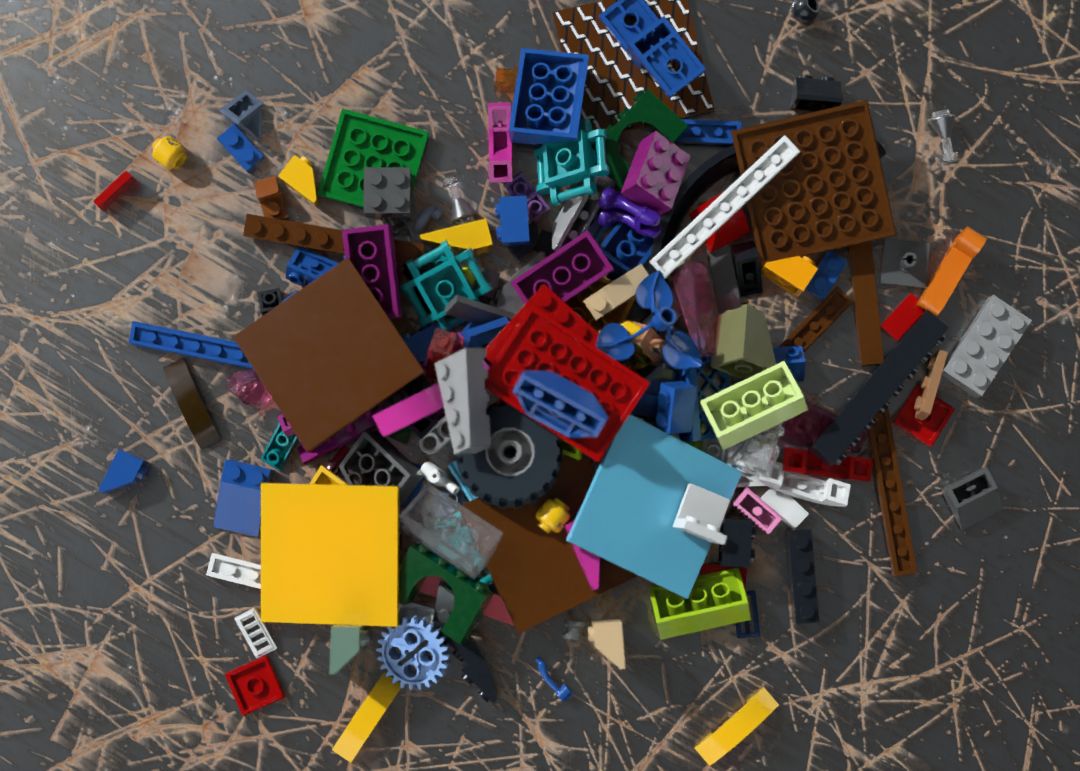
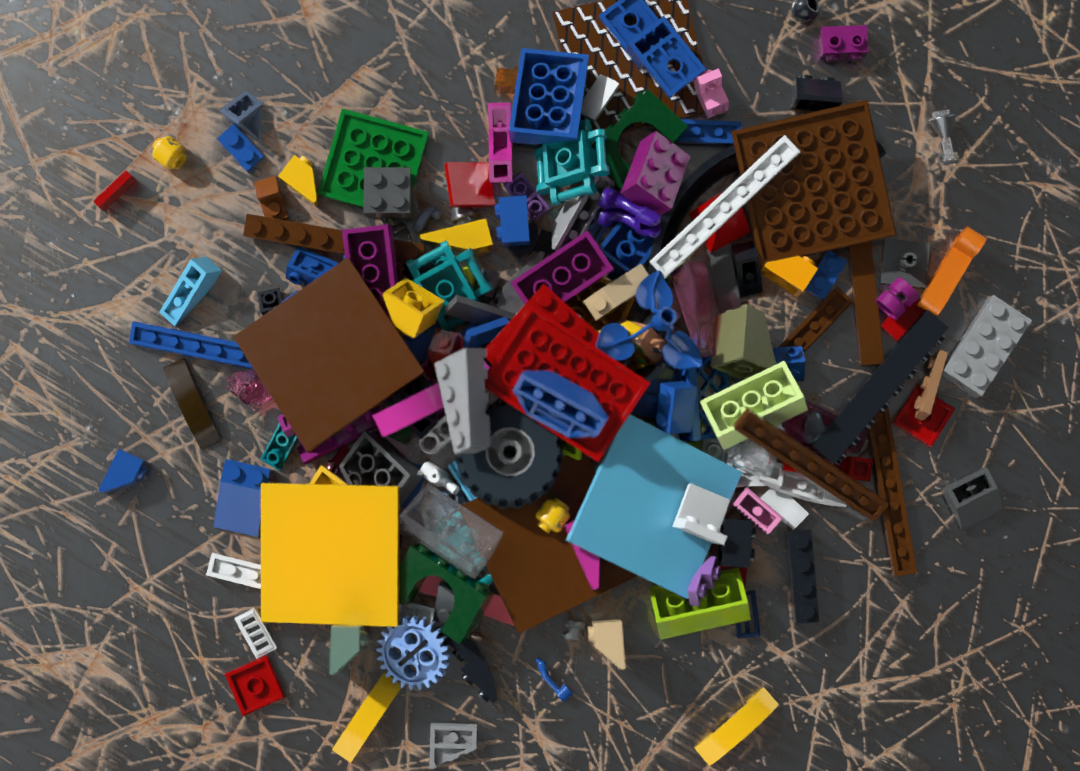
(190, 289): none -> medium azure slope
(412, 307): none -> yellow slope
(451, 741): none -> light grey wing
(469, 184): none -> red tile
(598, 97): none -> white slope
(703, 579): none -> medium lavender slope
(710, 93): none -> bright pink brick
(810, 464): none -> reddish brown plate
(814, 427): none -> clear light blue tile
(843, 42): none -> magenta brick
(891, 304): none -> magenta wheel

